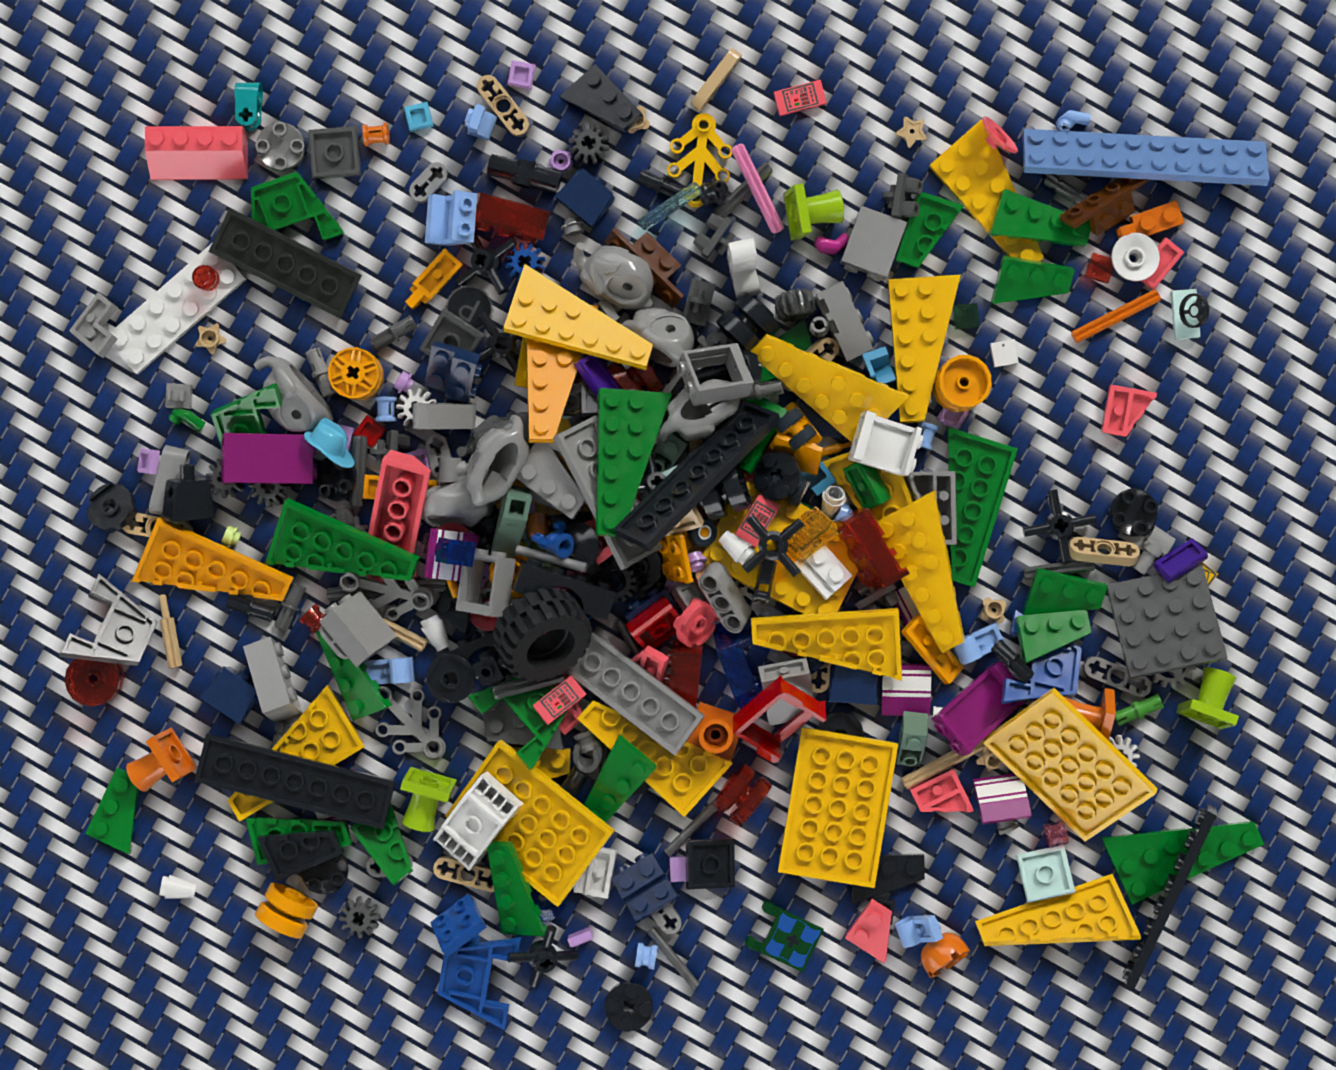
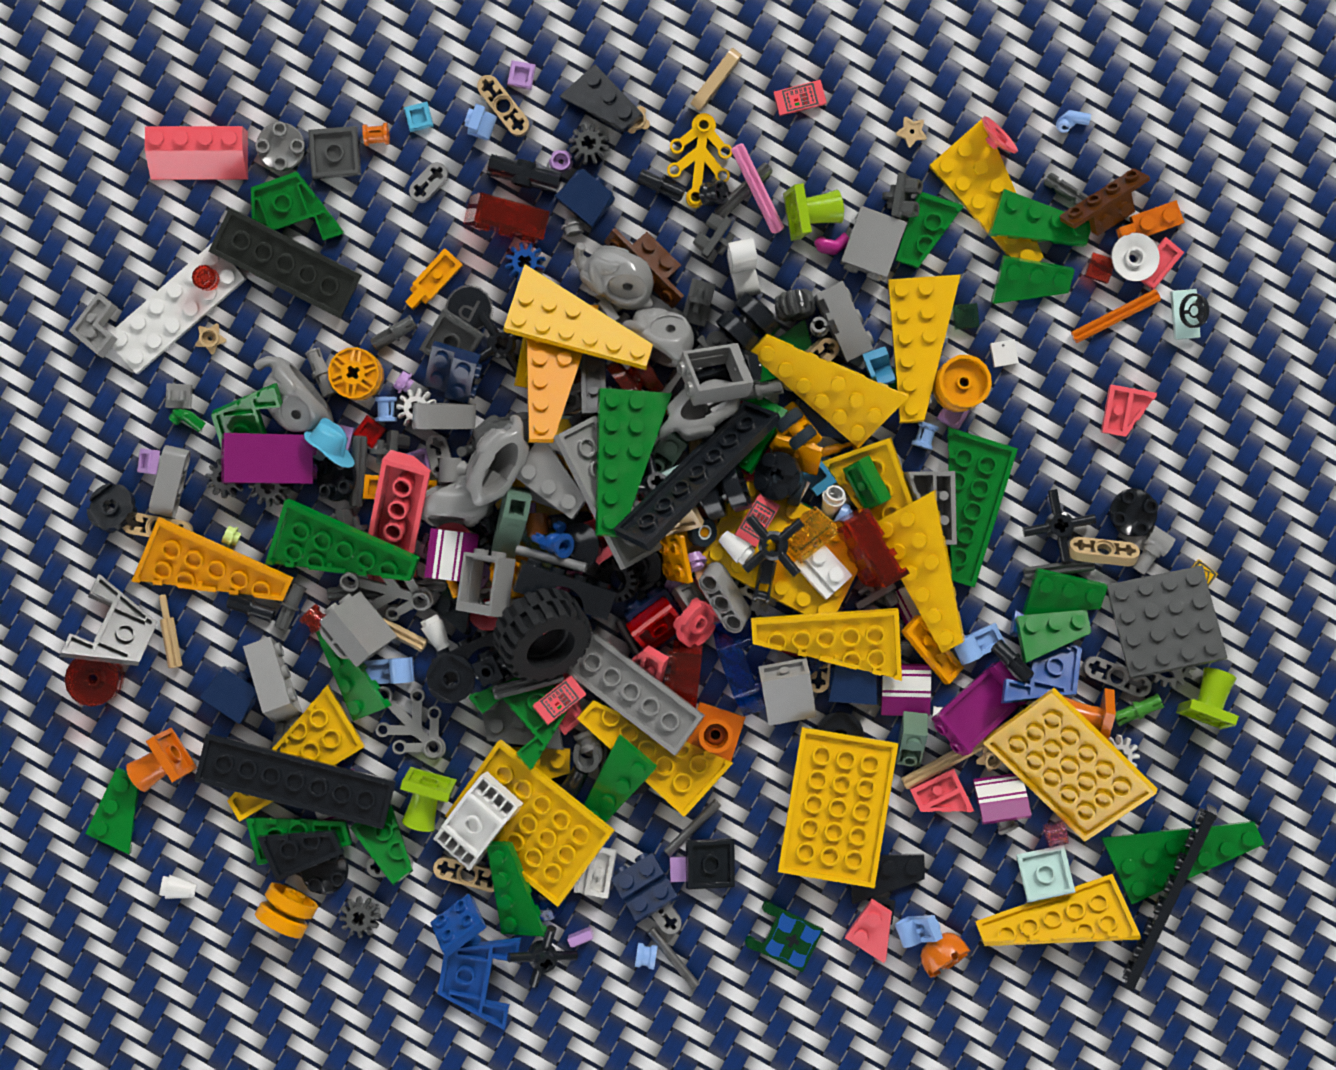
(187, 497): black torso -> none
(248, 101): teal piece -> none
(451, 218): light blue panel -> none
(455, 552): clear blue brick -> none
(487, 263): black bar -> none
(595, 374): dark purple tile -> none
(627, 1020): black plate -> none
(670, 206): clear light blue axle -> none
(745, 797): clear red wheel -> none
(769, 744): red piece -> none
(885, 444): white panel -> none
(999, 605): tan plate -> none
(1145, 157): medium blue plate -> none
(1180, 560): dark purple tile -> none

